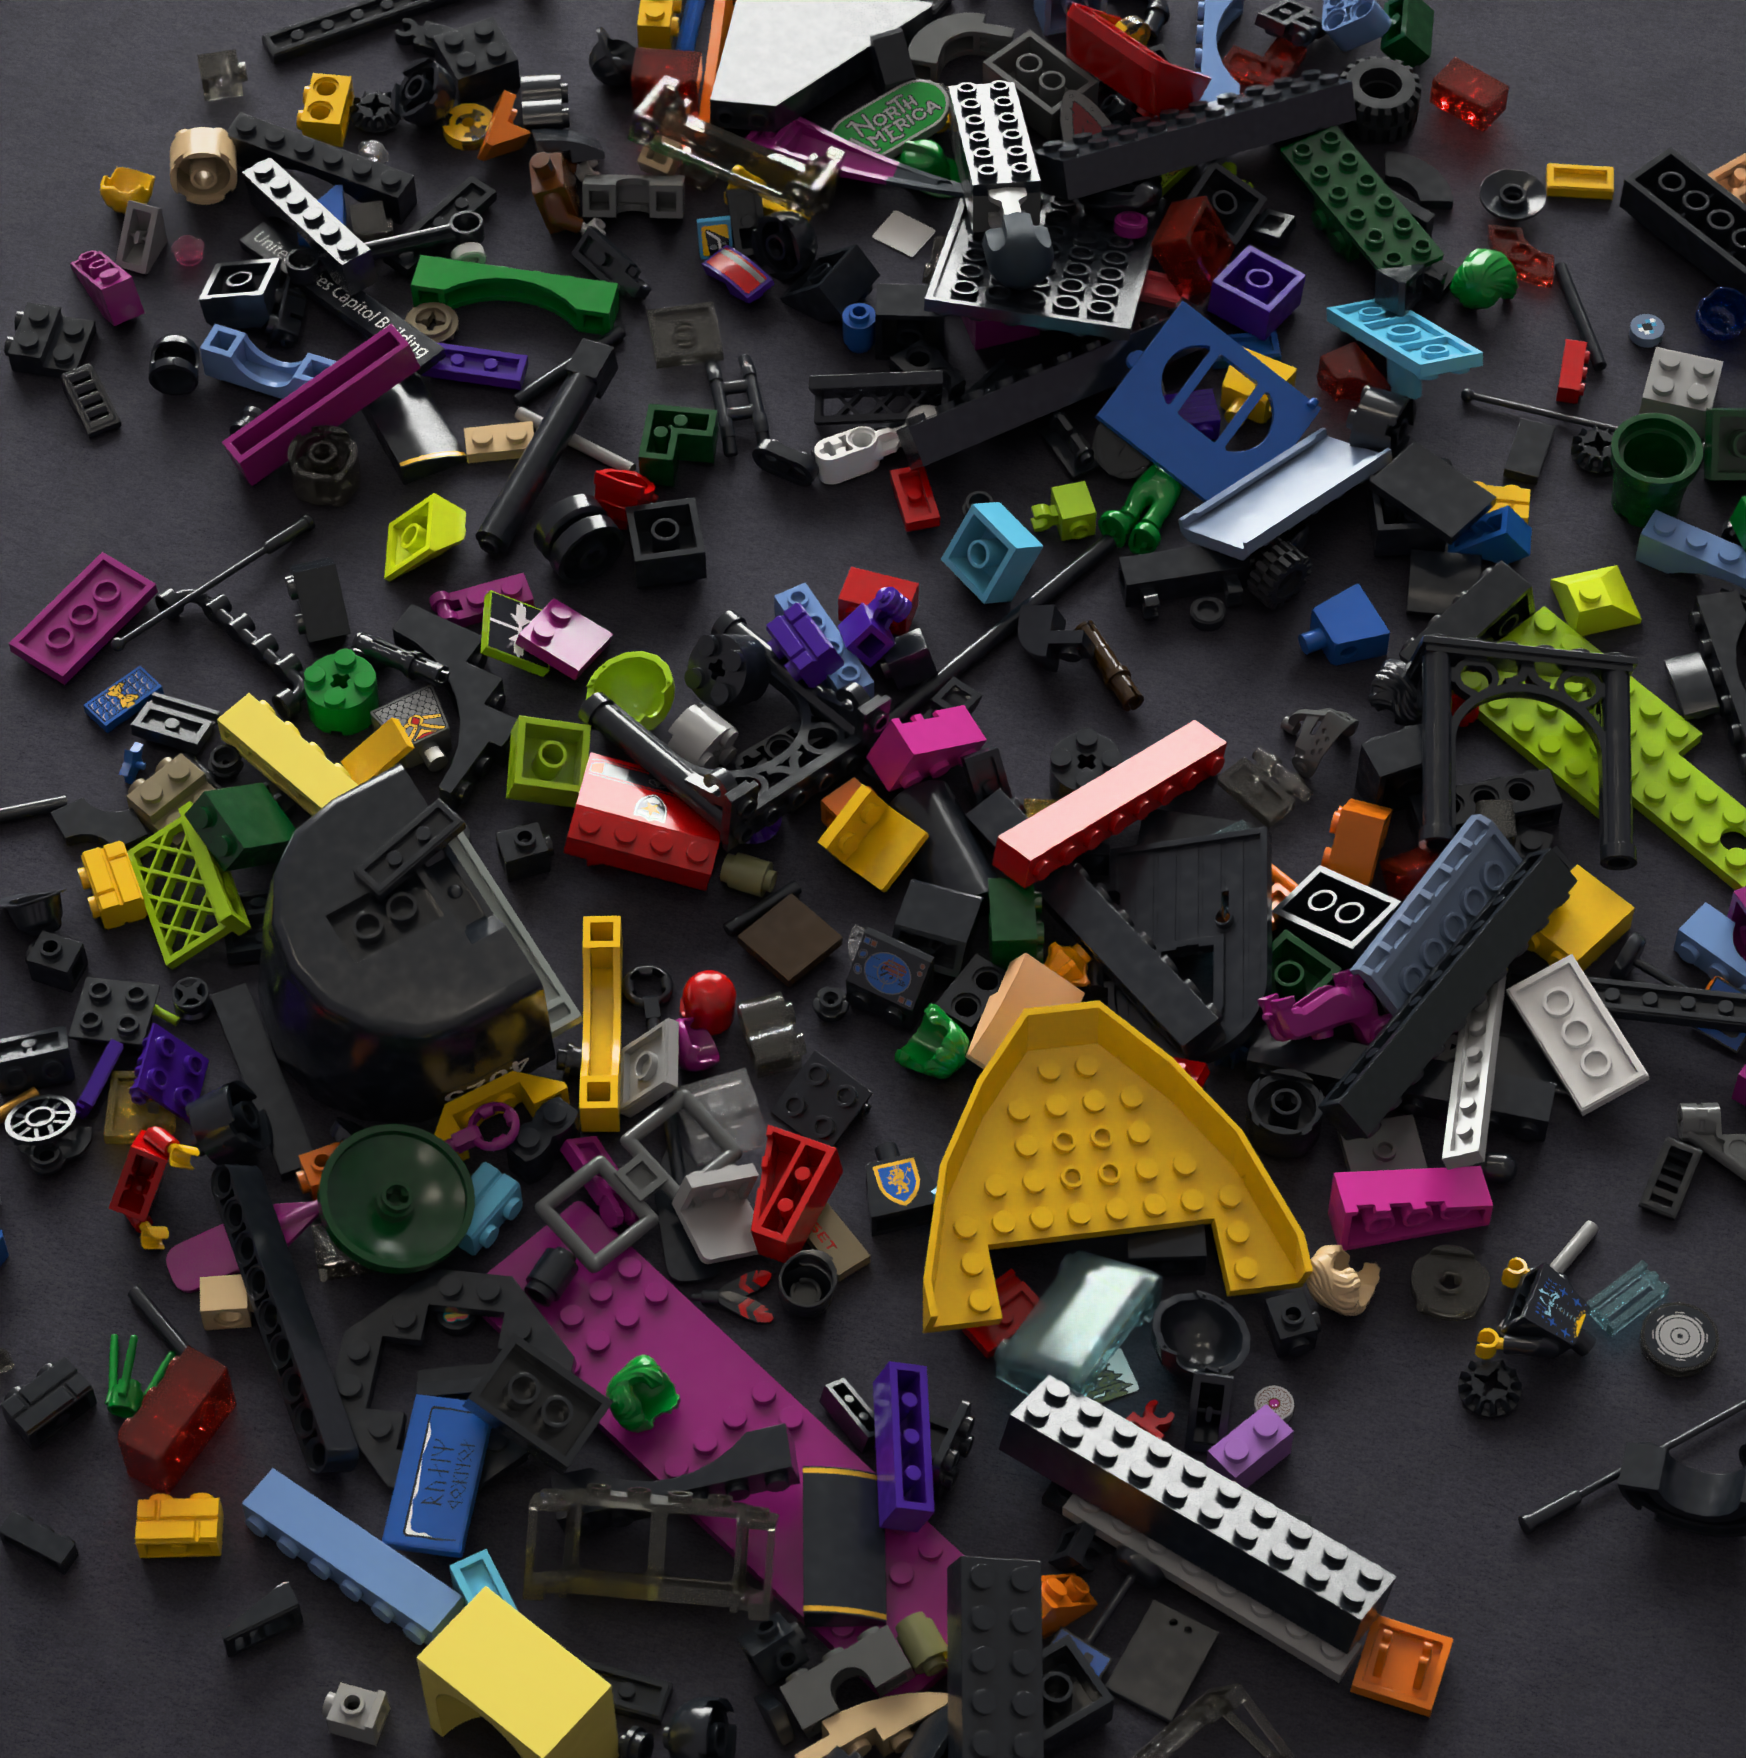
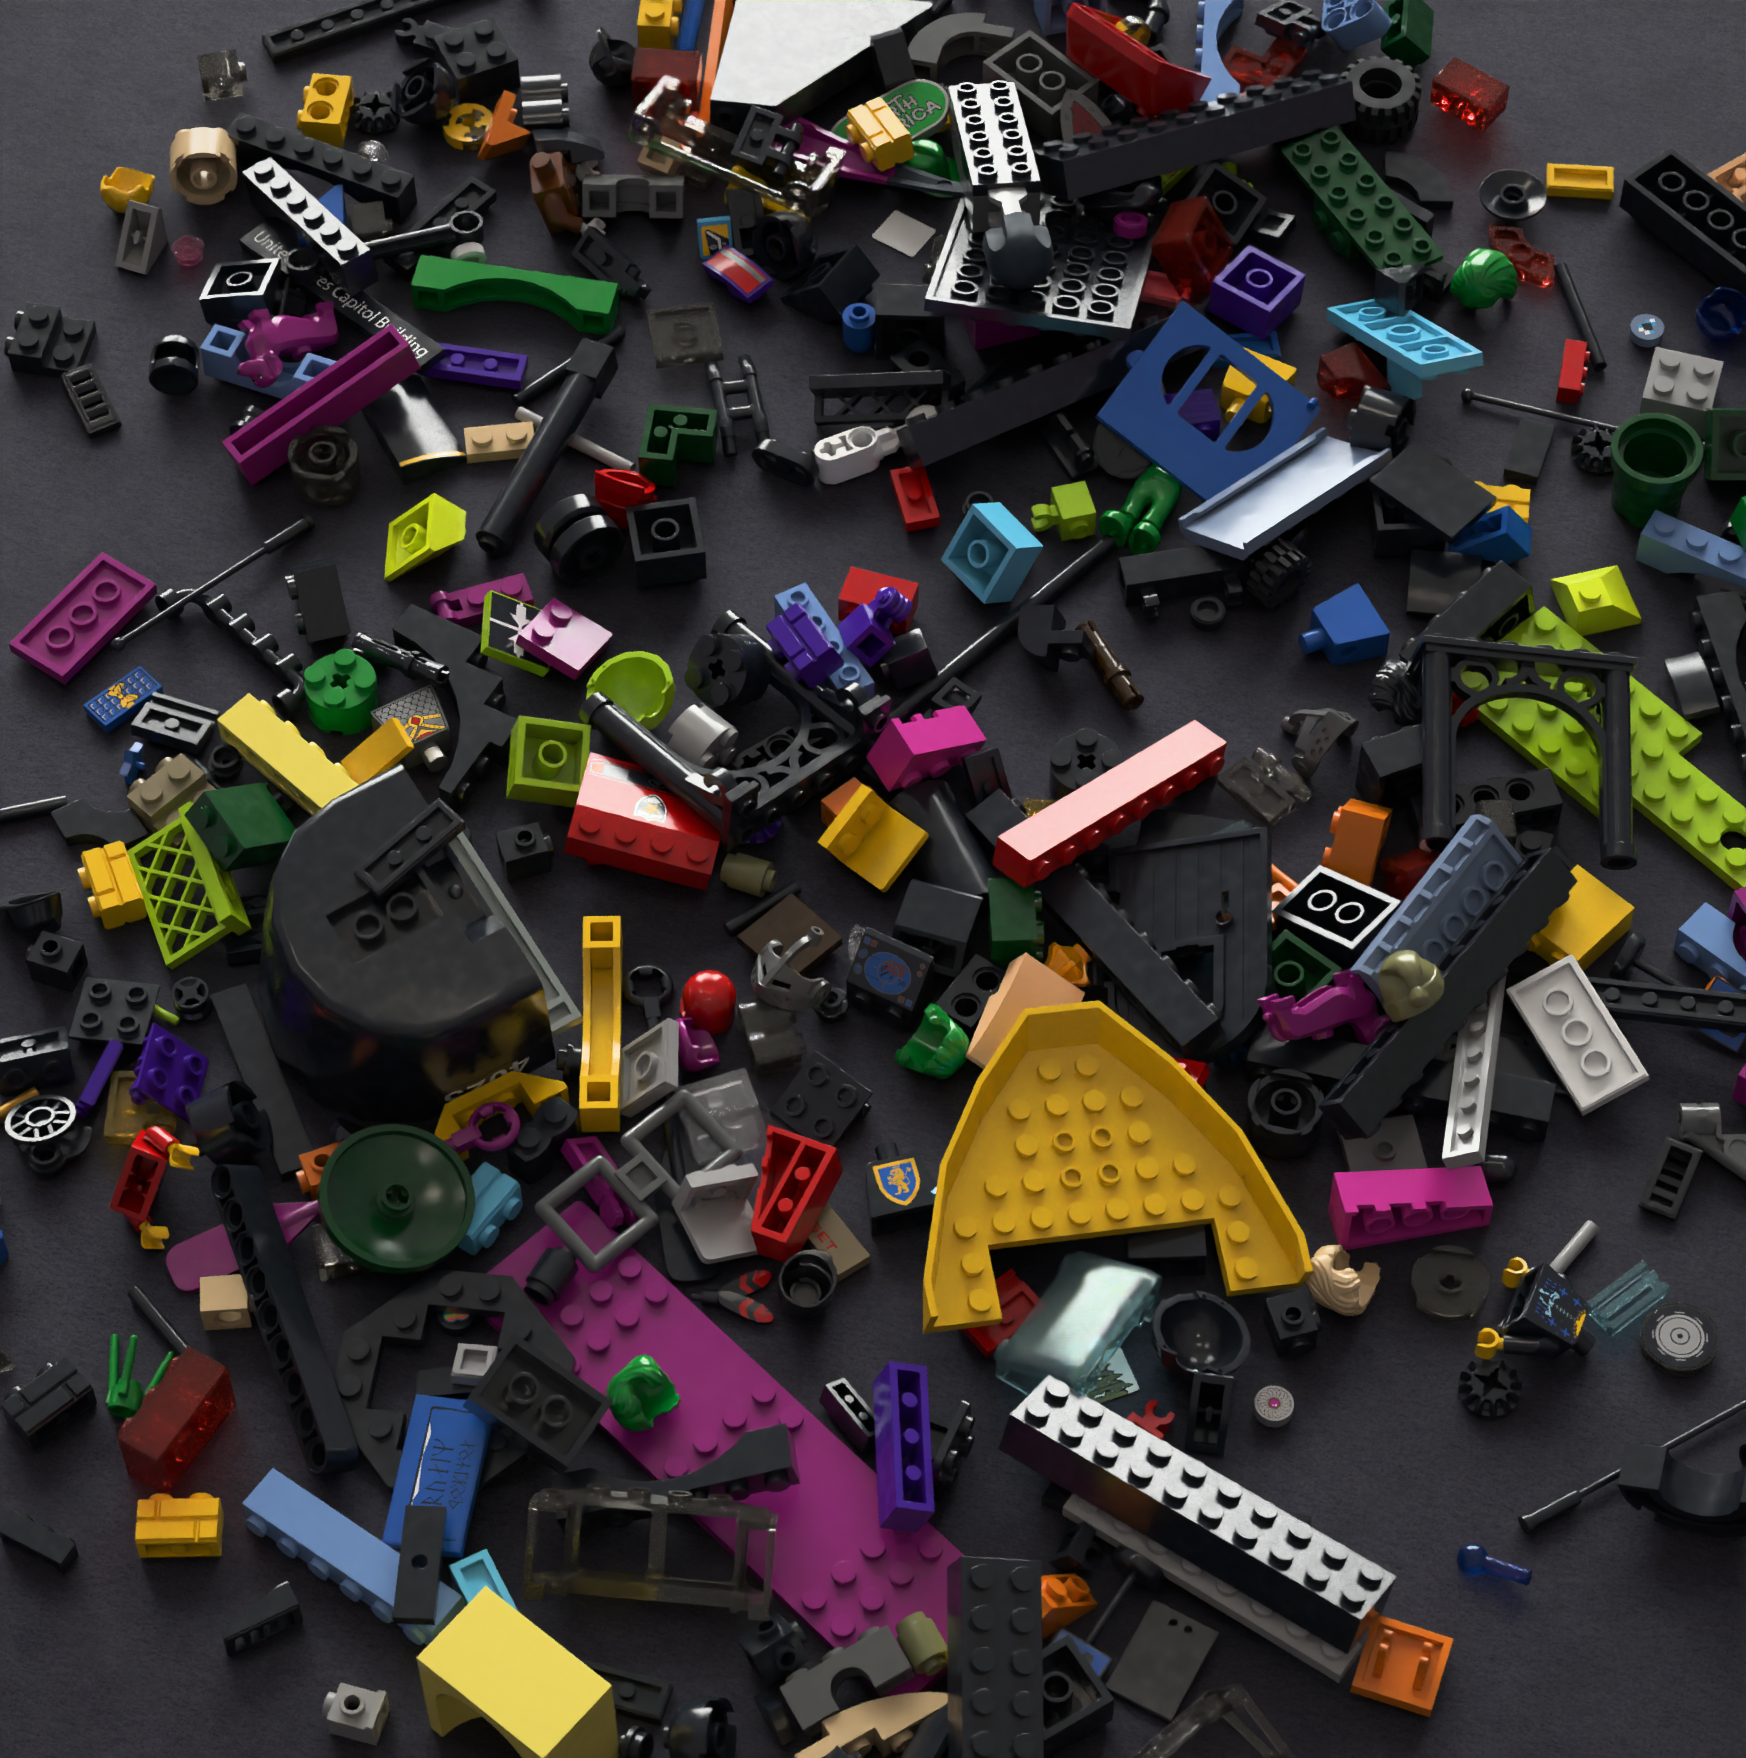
(108, 287): magenta slope -> none
(282, 337): none -> magenta animal
(420, 1545): none -> black tile
(444, 316): dark tan gear -> none
(472, 1363): none -> light grey tile
(756, 142): none -> black plate
(803, 991): none -> dark grey helmet
(842, 1549): black slope -> none
(879, 134): none -> yellow brick
(1252, 1448): medium lavender brick -> none
(1408, 985): none -> olive piece
(1474, 1560): none -> clear blue bar

